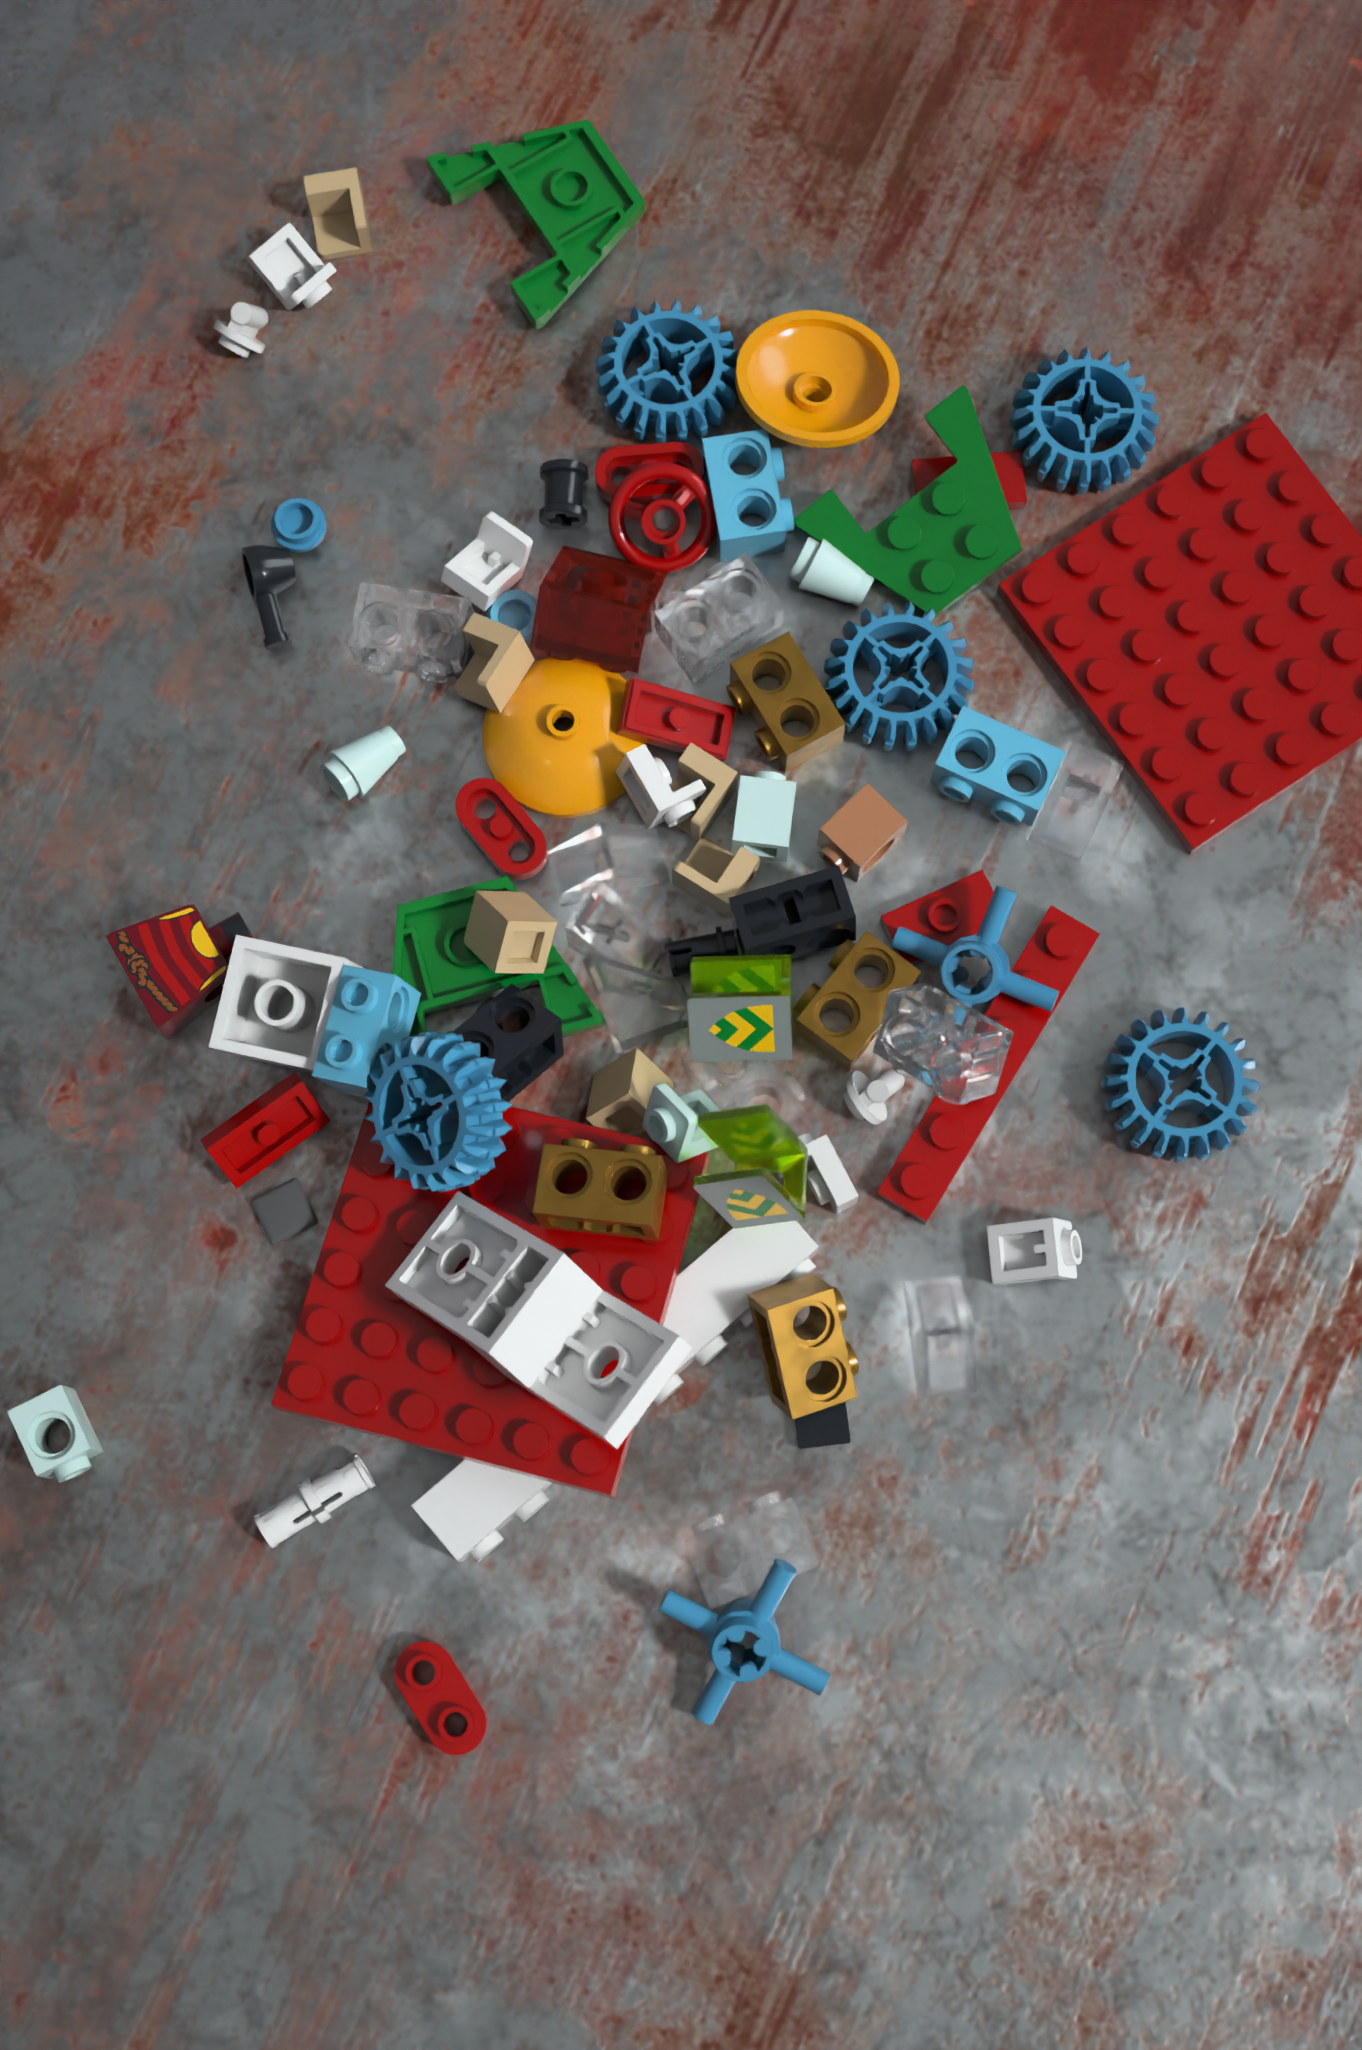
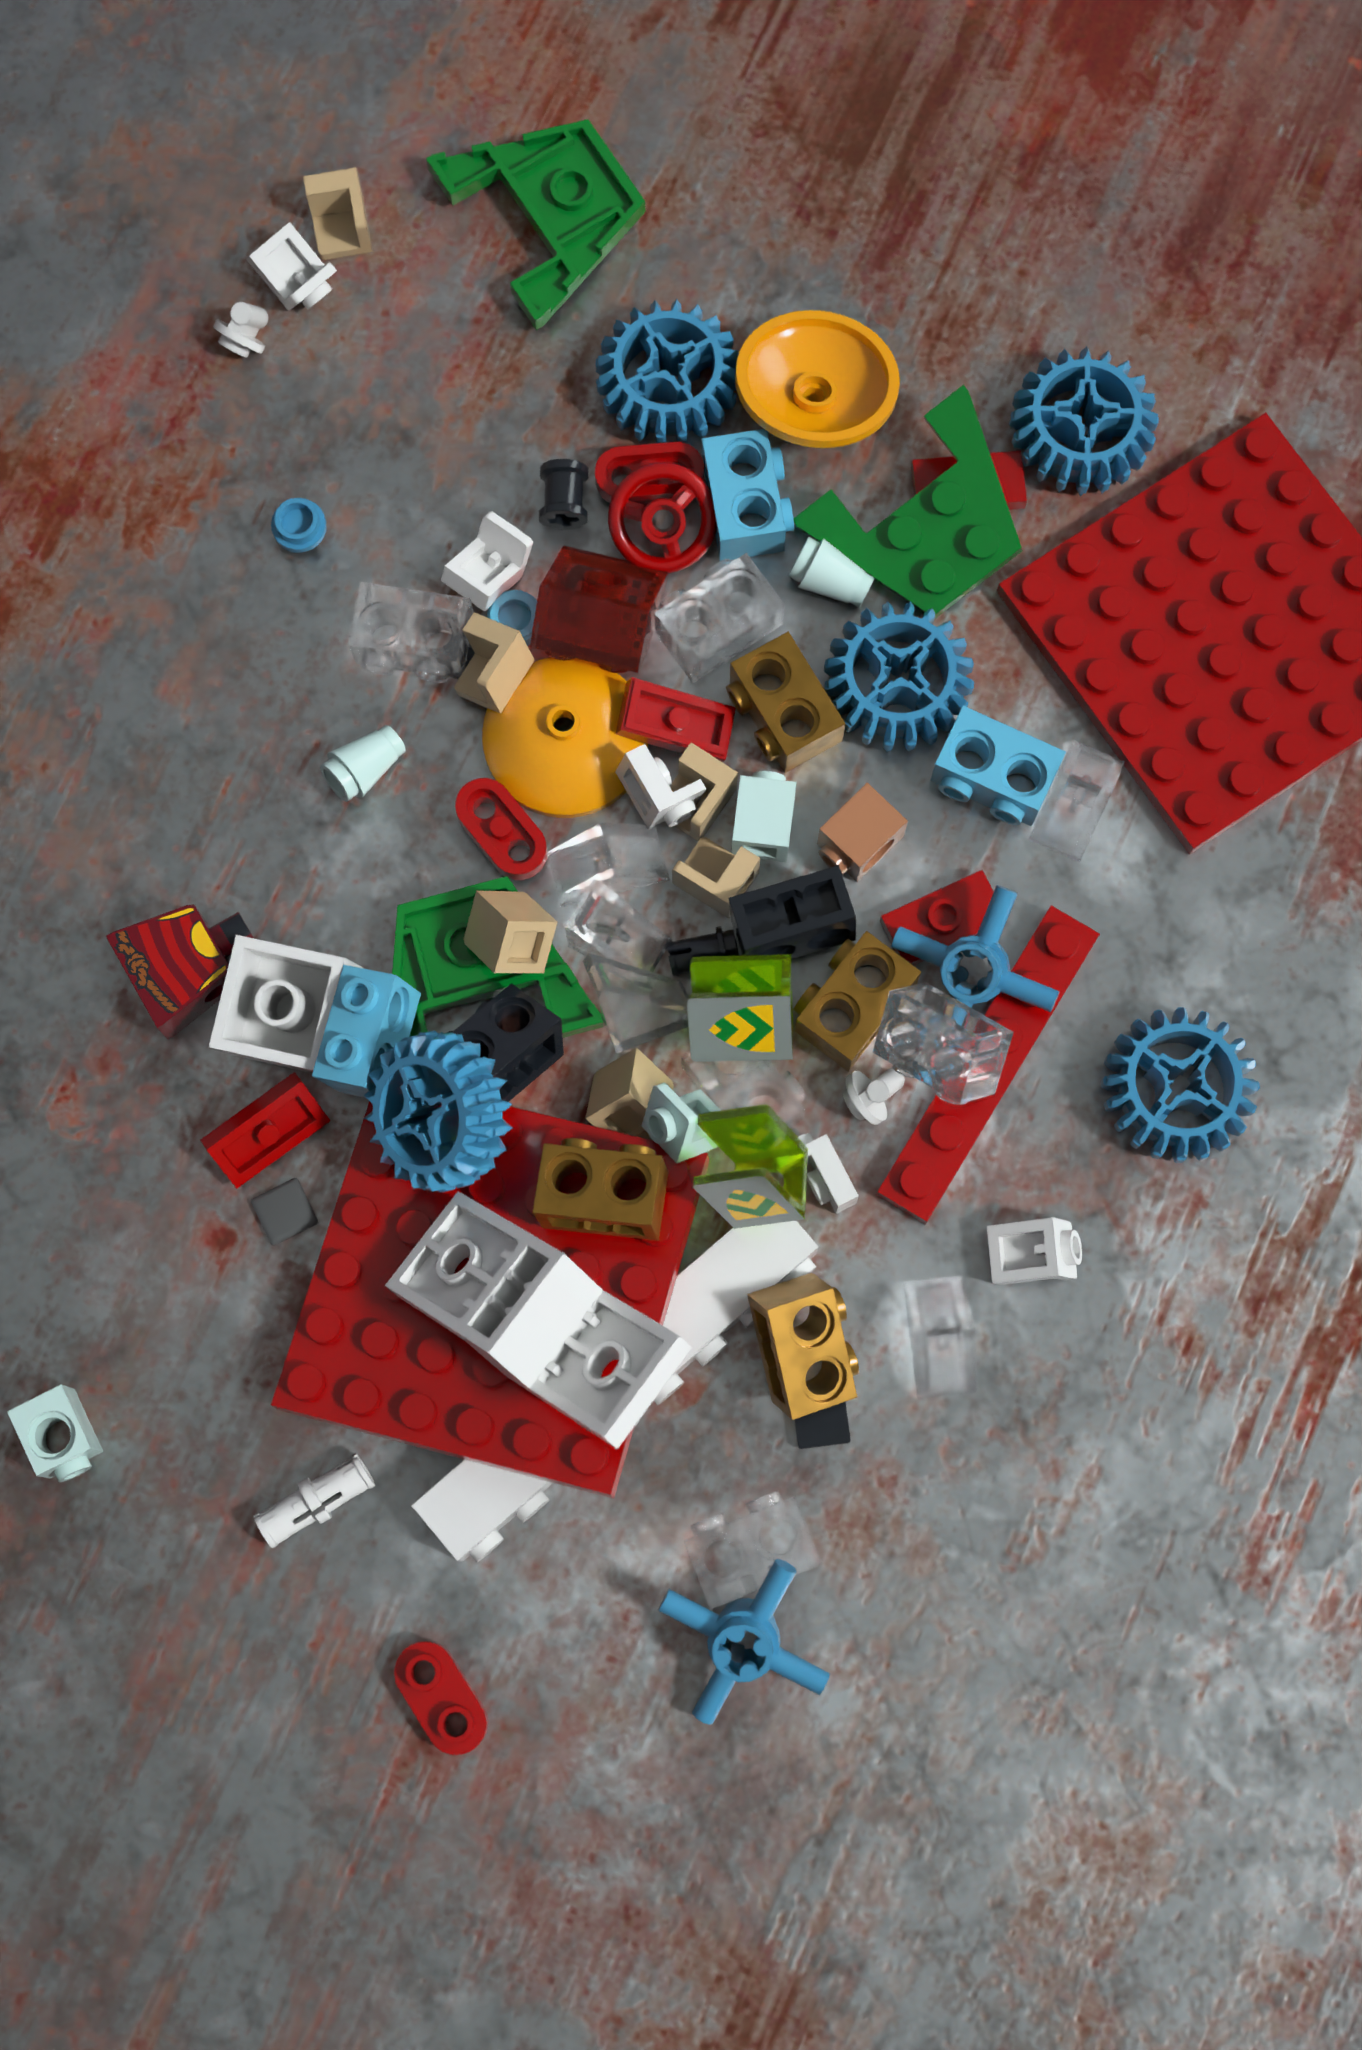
(268, 573): black bar -> none

